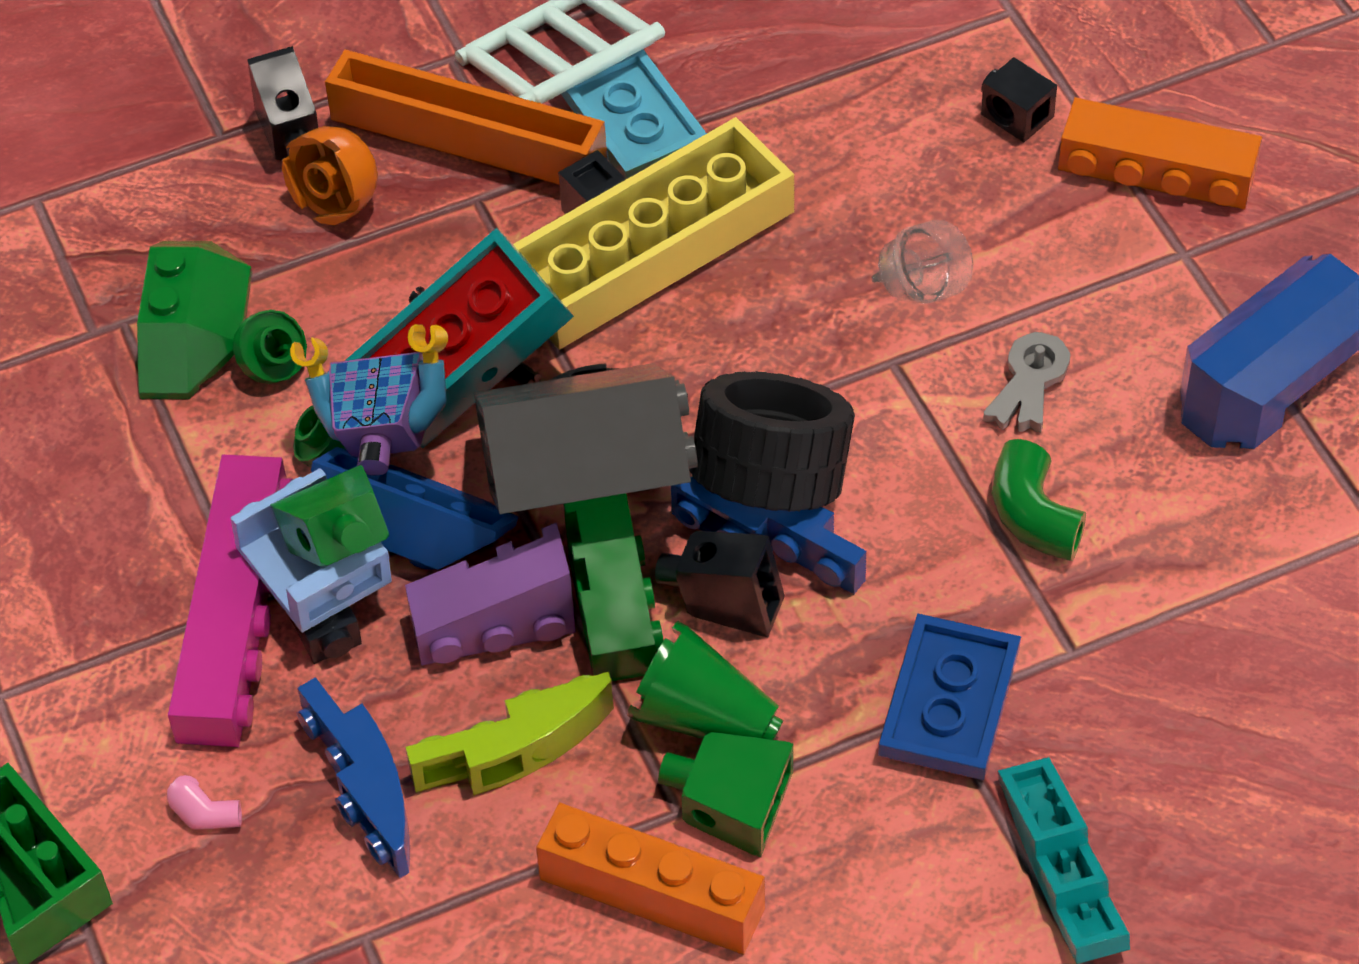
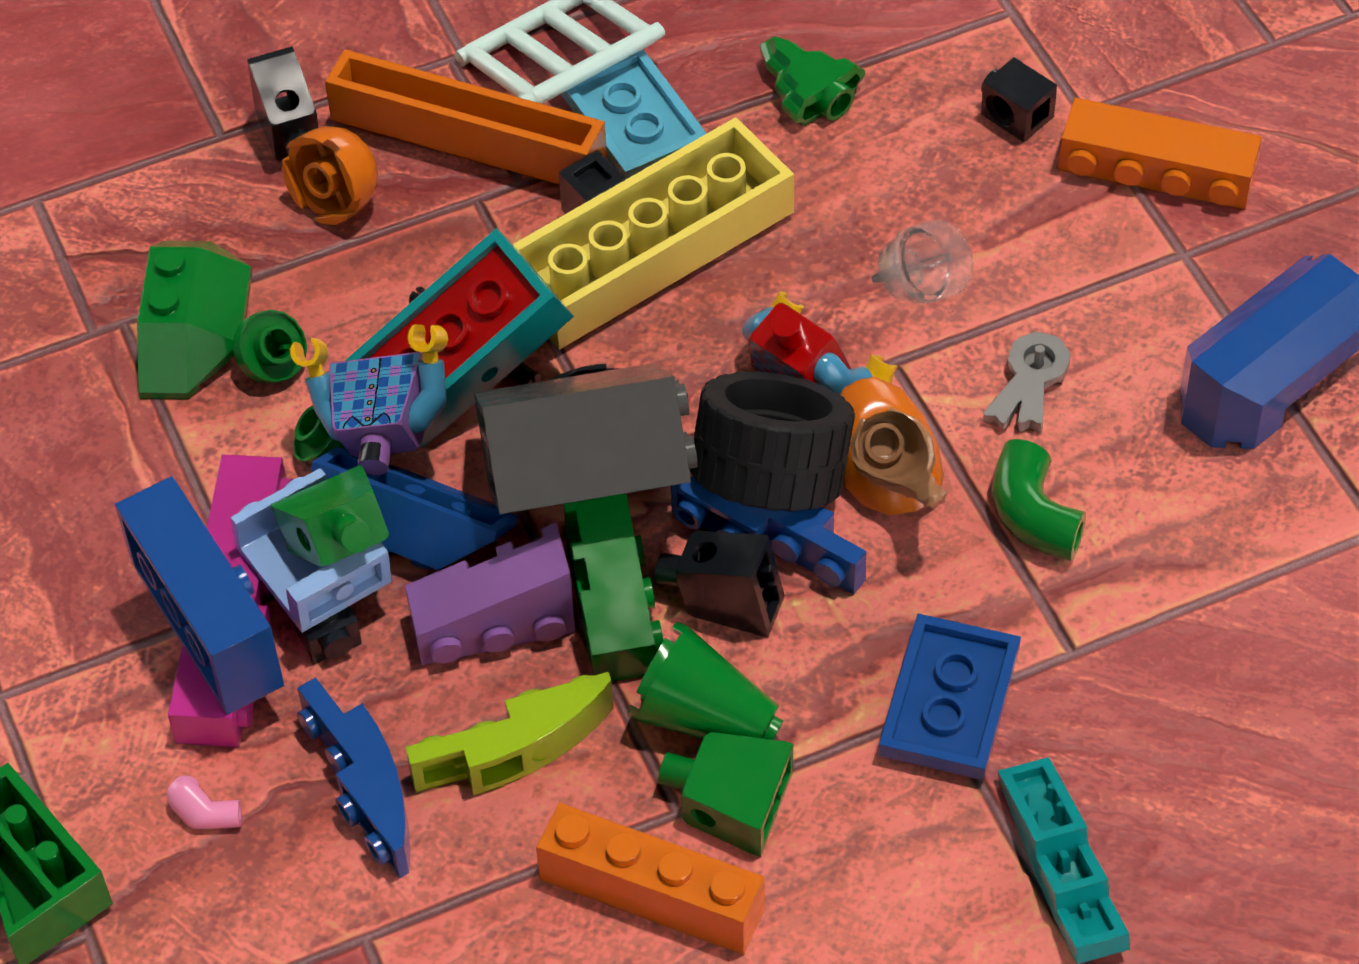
(201, 594): none -> blue brick
(797, 347): none -> torso
(810, 80): none -> green rock
(891, 451): none -> hat

